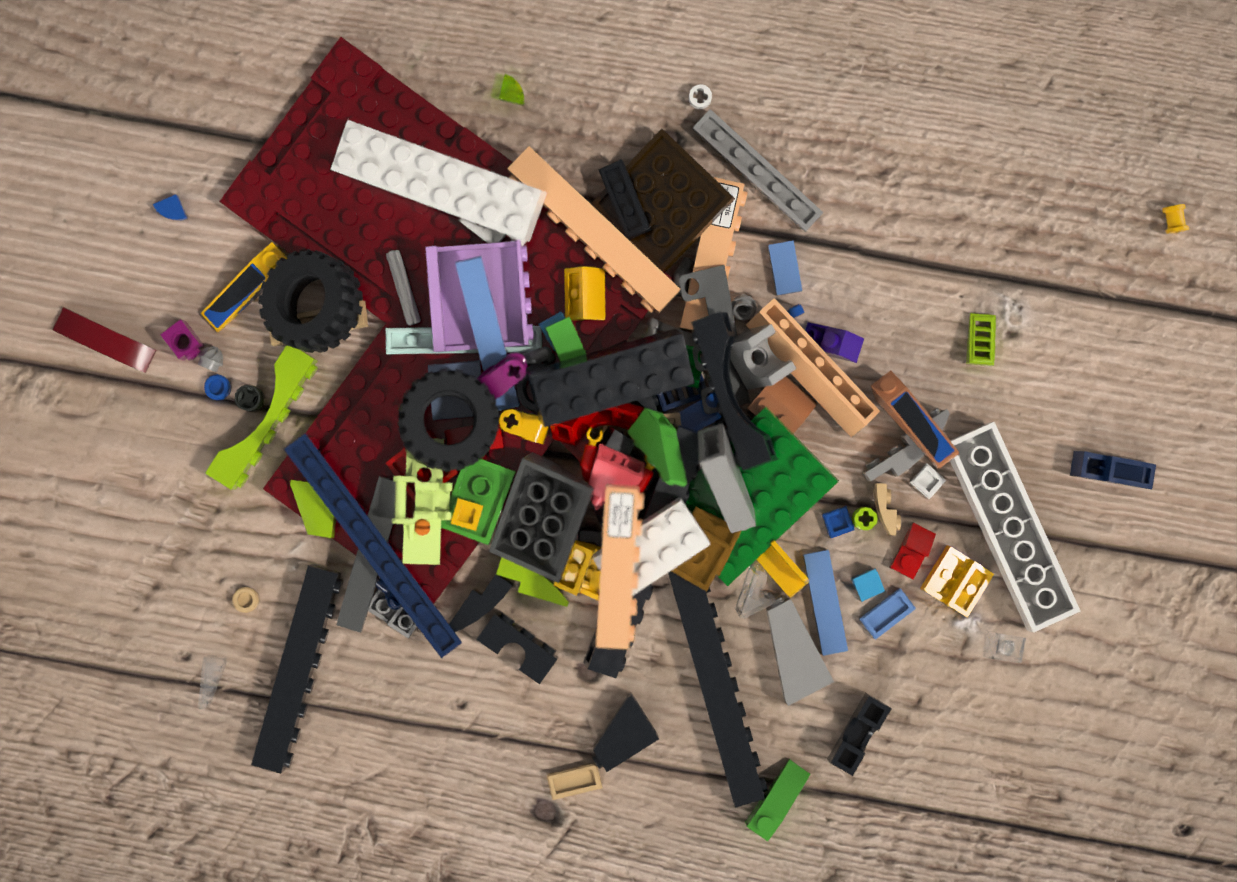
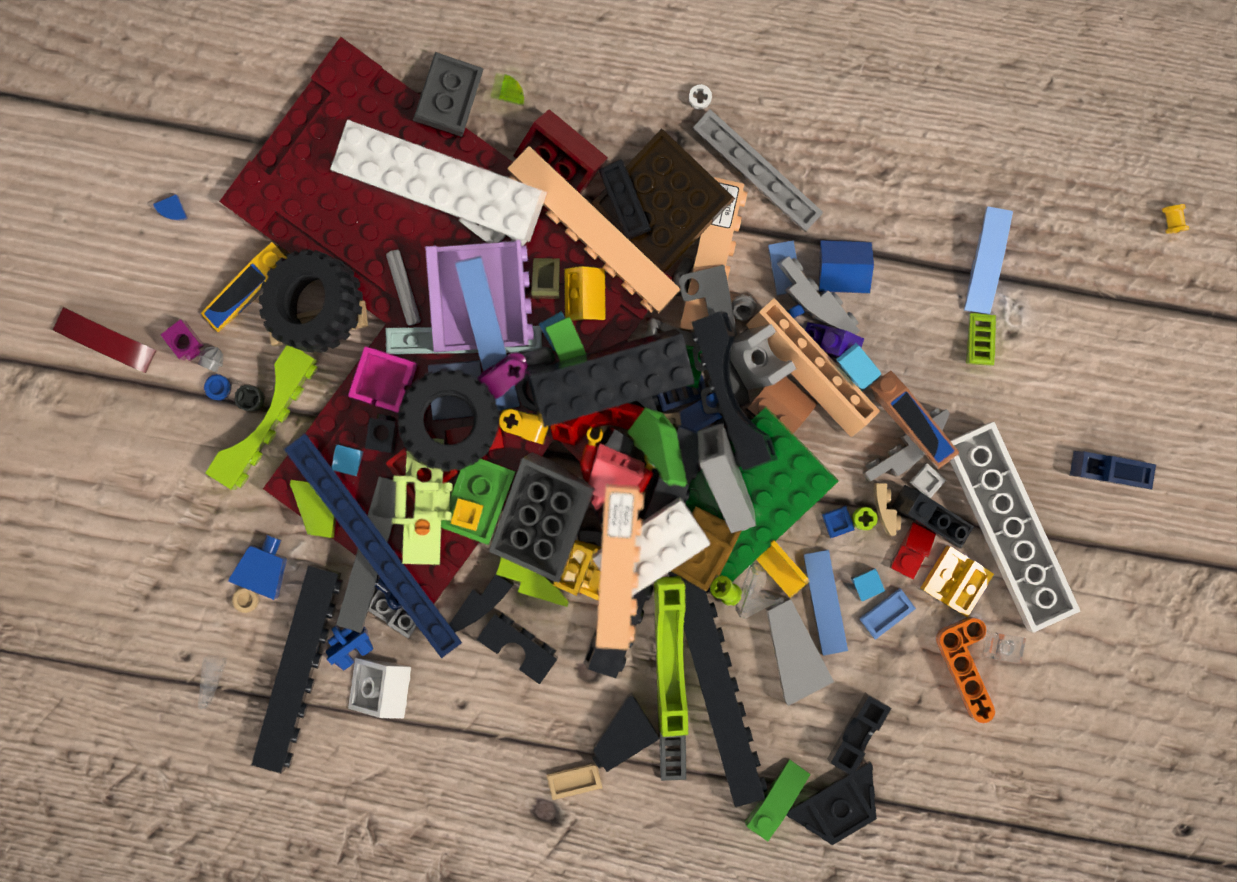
(261, 569): none -> blue torso
(344, 642): none -> blue hips
(346, 460): none -> dark azure slope
(373, 442): none -> black brick
(379, 688): none -> white slope
(382, 379): none -> dark pink piece
(448, 94): none -> dark grey tile
(545, 278): none -> olive slope
(563, 150): none -> dark red slope
(668, 741): none -> dark grey slope
(669, 624): none -> lime arch
(726, 591): none -> lime bush
(824, 306): none -> light grey slope
(839, 807): none -> black wing
(846, 266): none -> blue slope
(859, 367): none -> medium azure slope
(932, 516): none -> black slope
(970, 671): none -> orange beam
(988, 260): none -> light blue slope

